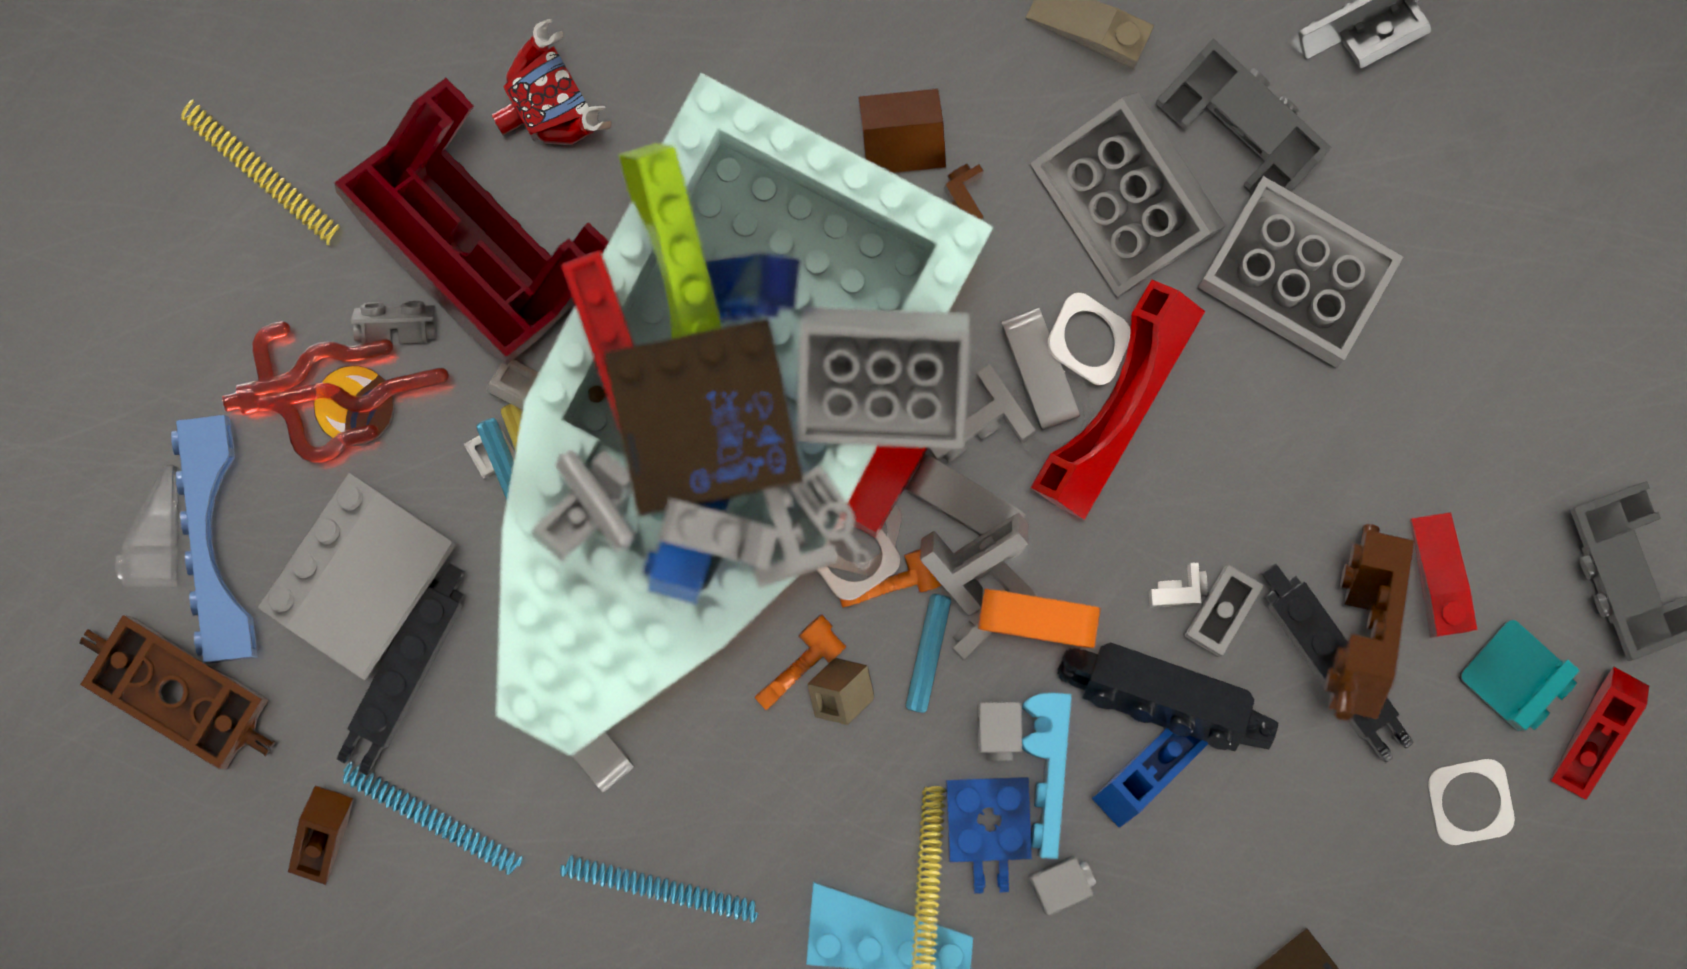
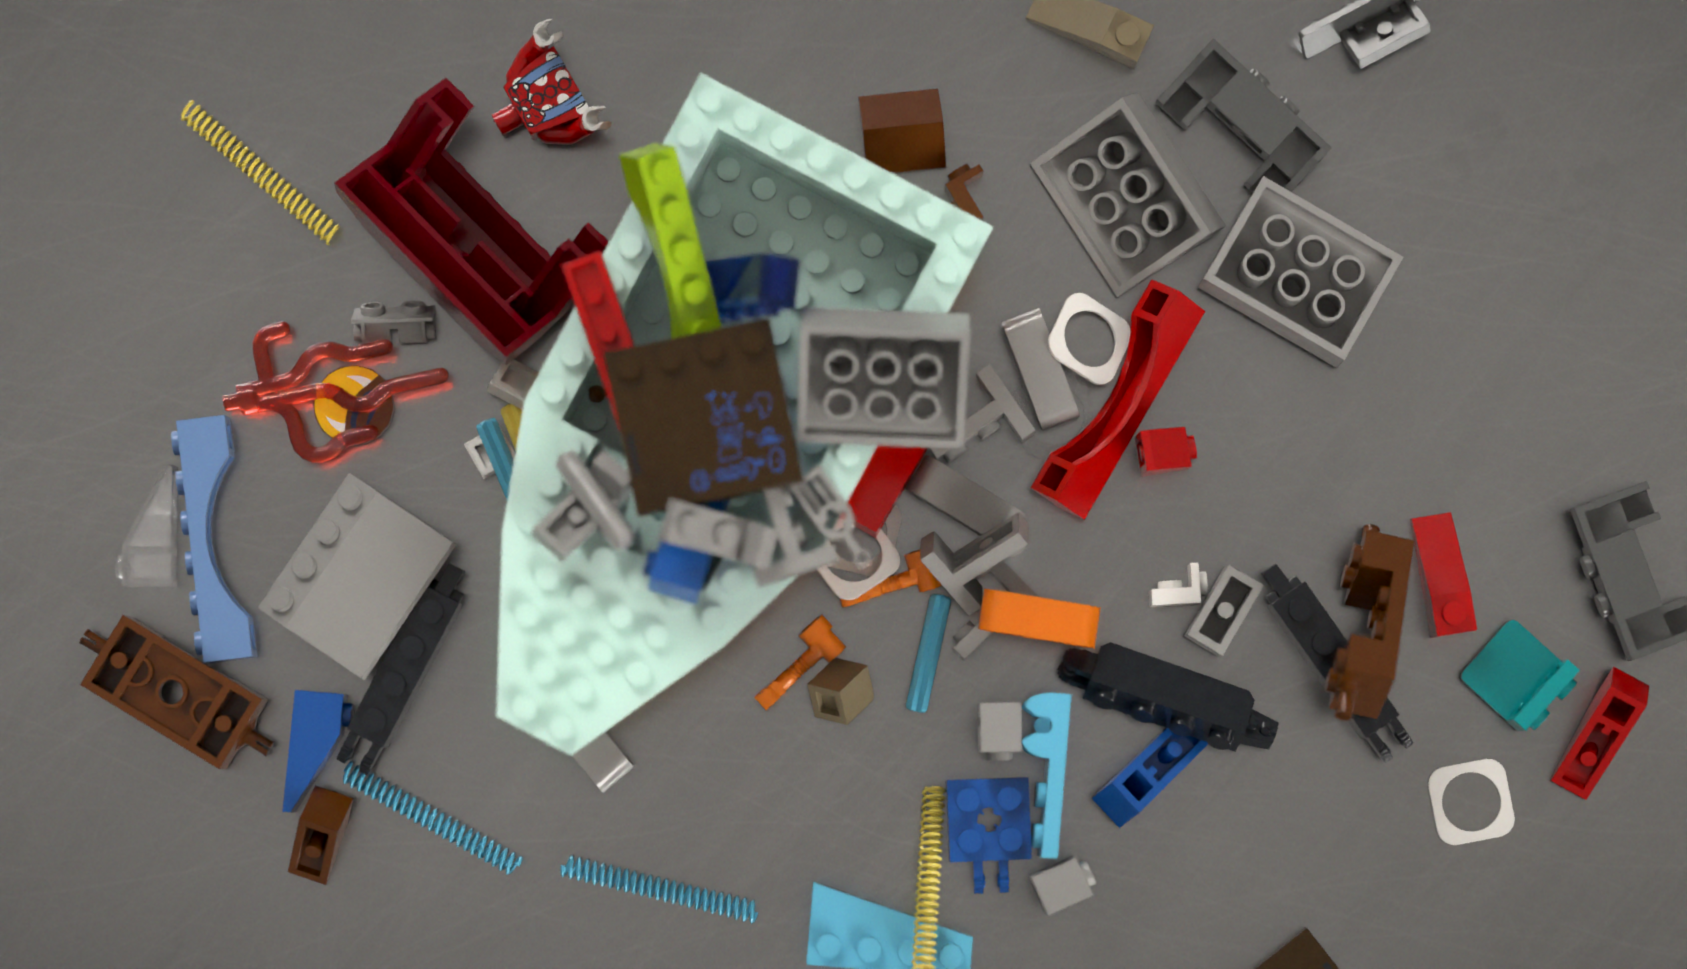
(315, 733): none -> blue slope
(1164, 450): none -> red slope

